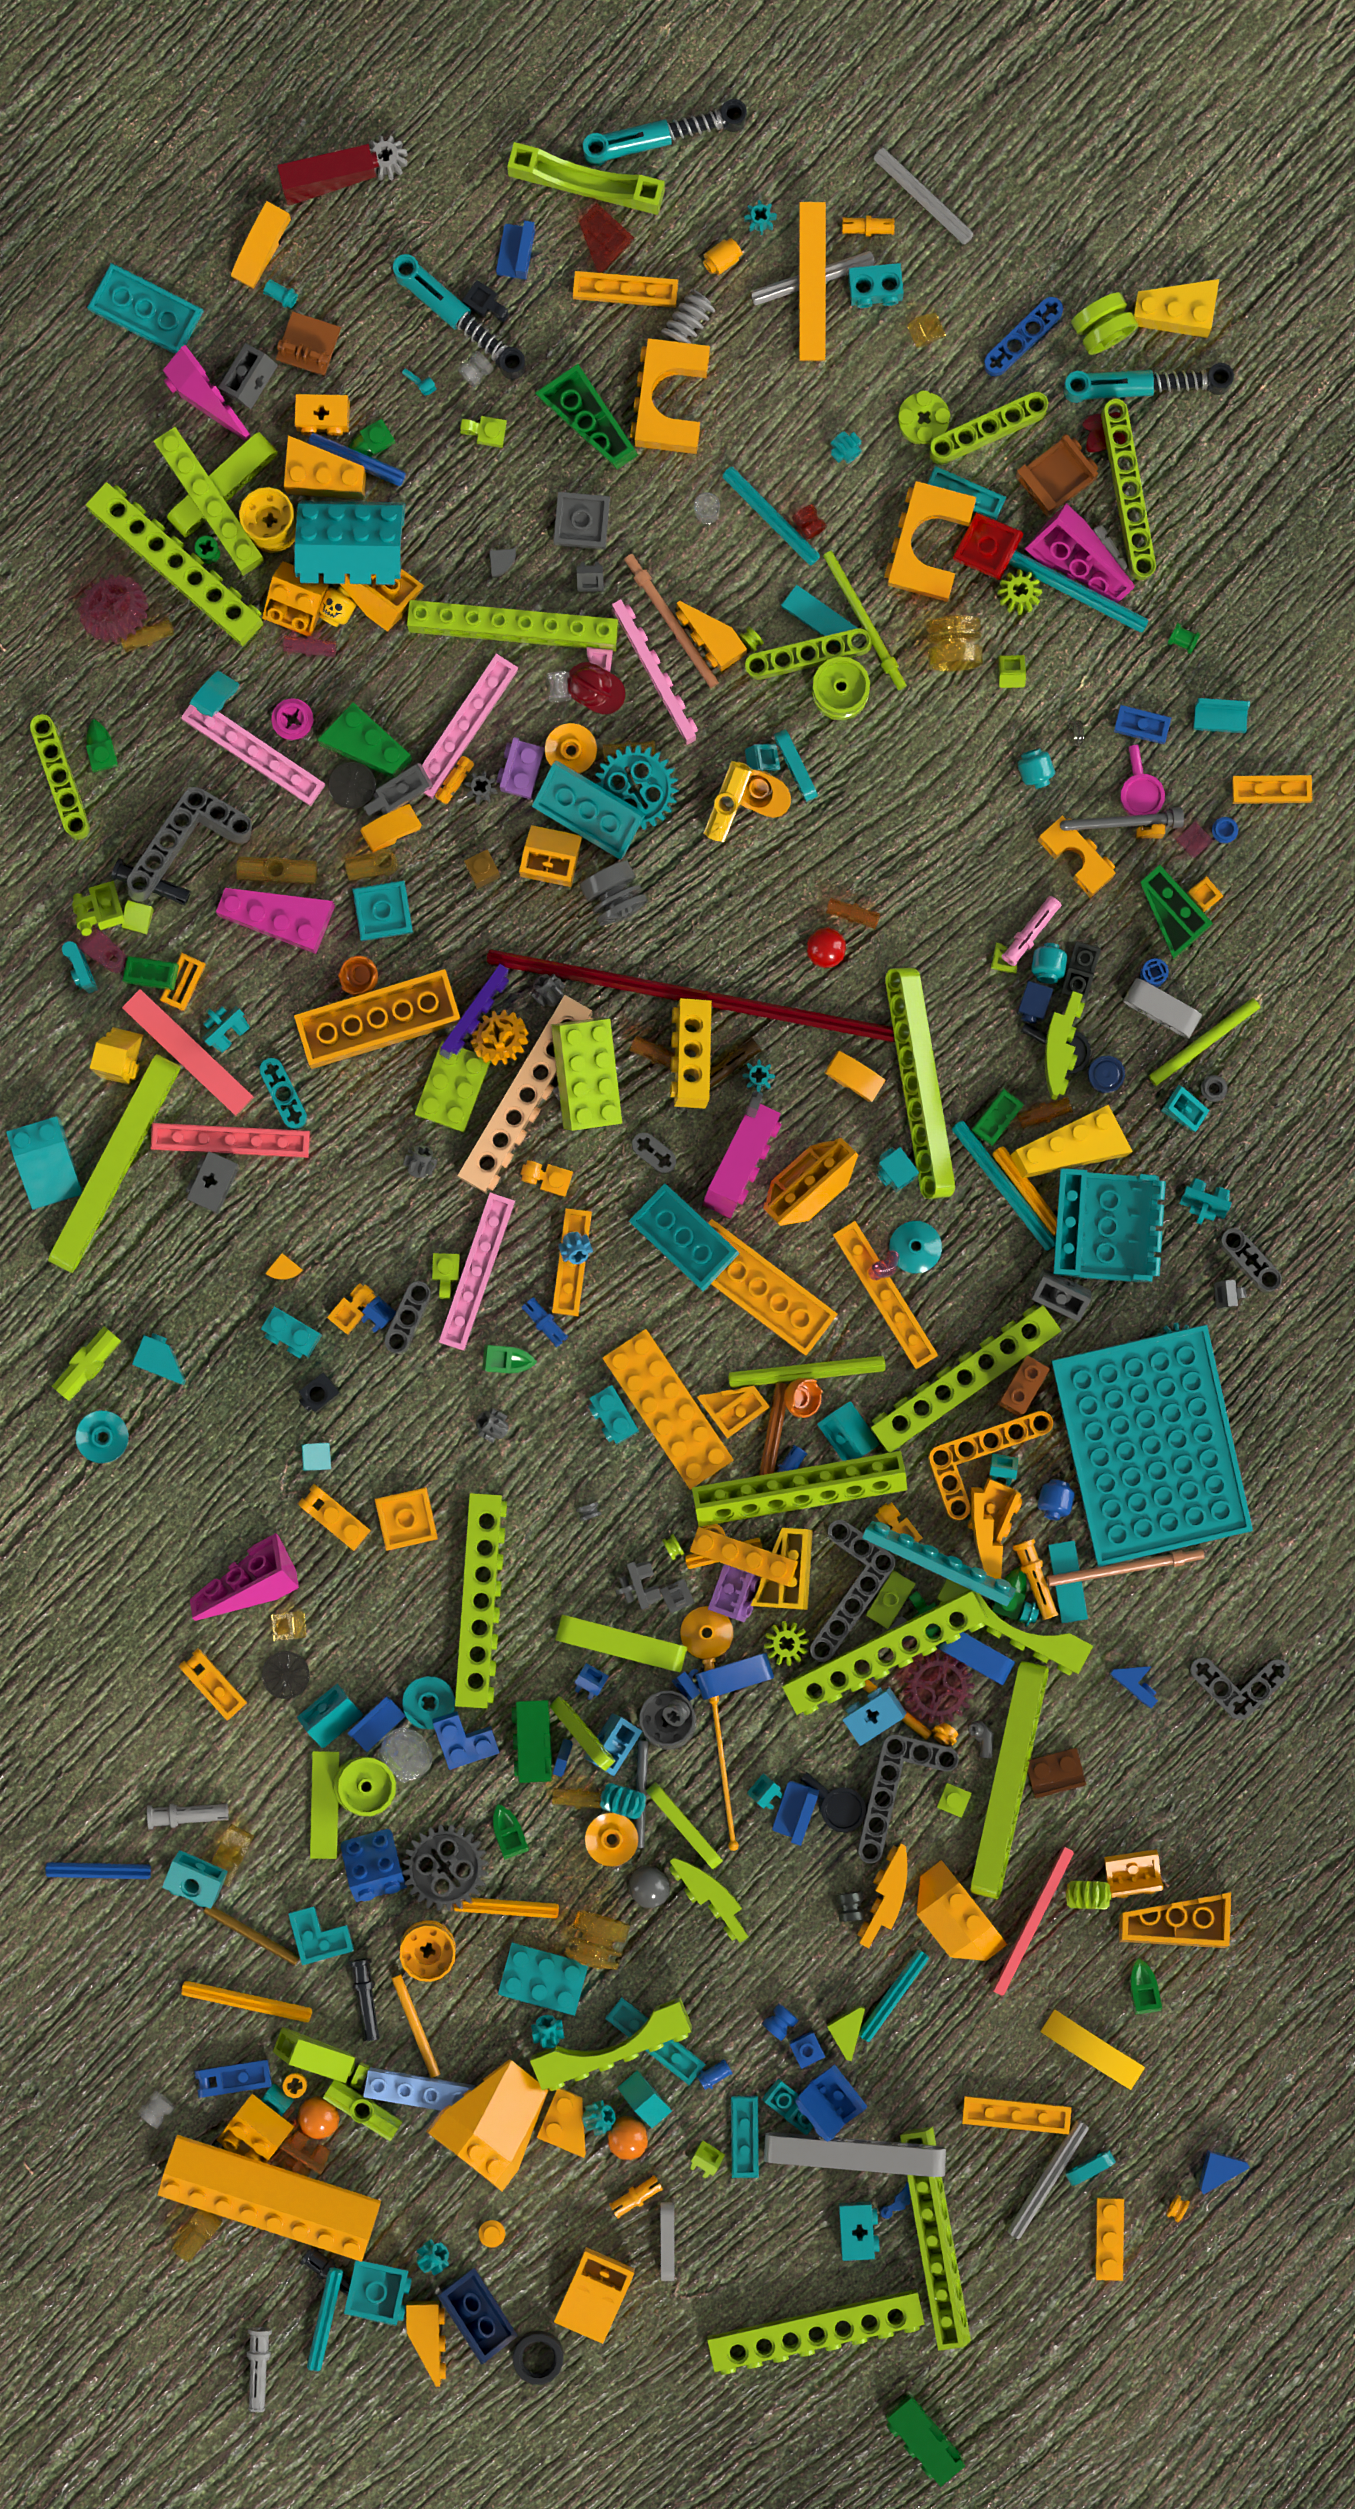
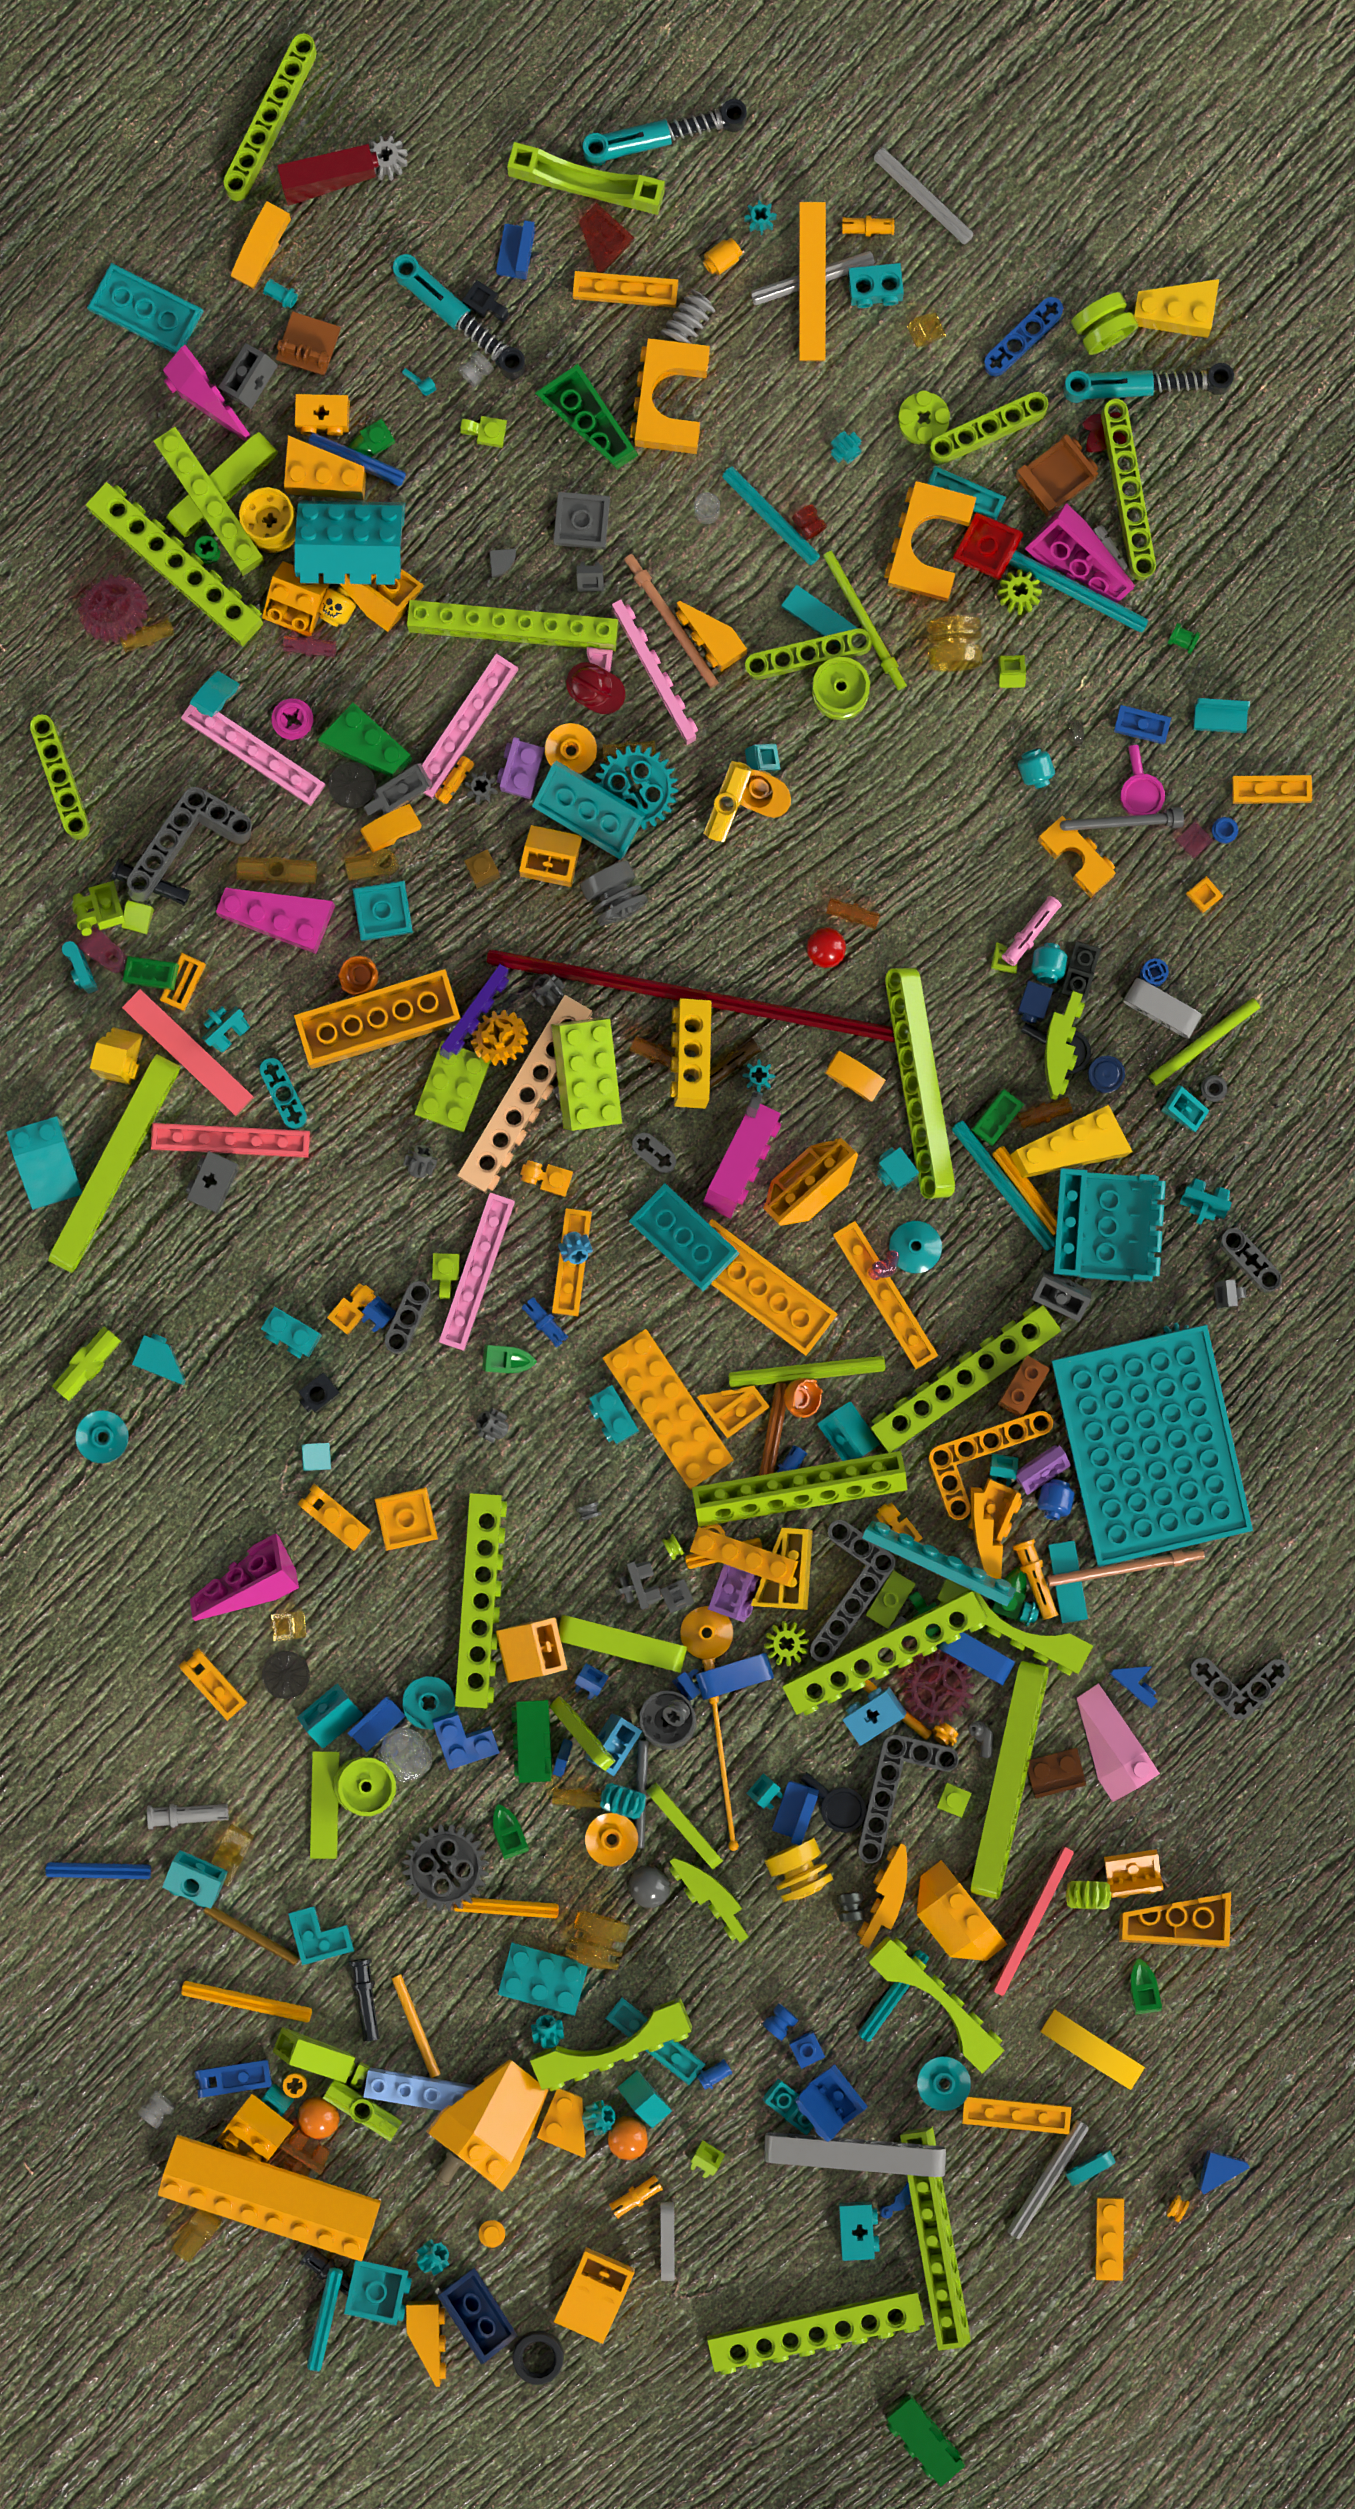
(100, 747): green plate -> none
(258, 2355): light grey pin -> none
(269, 105): none -> lime beam
(283, 1268): light orange tile -> none
(372, 1865): blue bracket -> none
(436, 1963): light orange wheel -> none
(449, 2168): none -> dark tan pin
(531, 1649): none -> light orange slope
(558, 686): clear bush -> none
(744, 2136): teal tile -> none
(751, 639): lime bush -> none
(795, 765): teal beam -> none
(798, 1870): none -> yellow wheel
(846, 2030): lime slope -> none
(896, 1966): none -> lime arch
(929, 2083): none -> teal dish
(1042, 1469): none -> medium lavender bracket
(1116, 1752): none -> bright pink wedge
(1155, 831): light orange tile -> none
(1174, 910): green wedge -> none

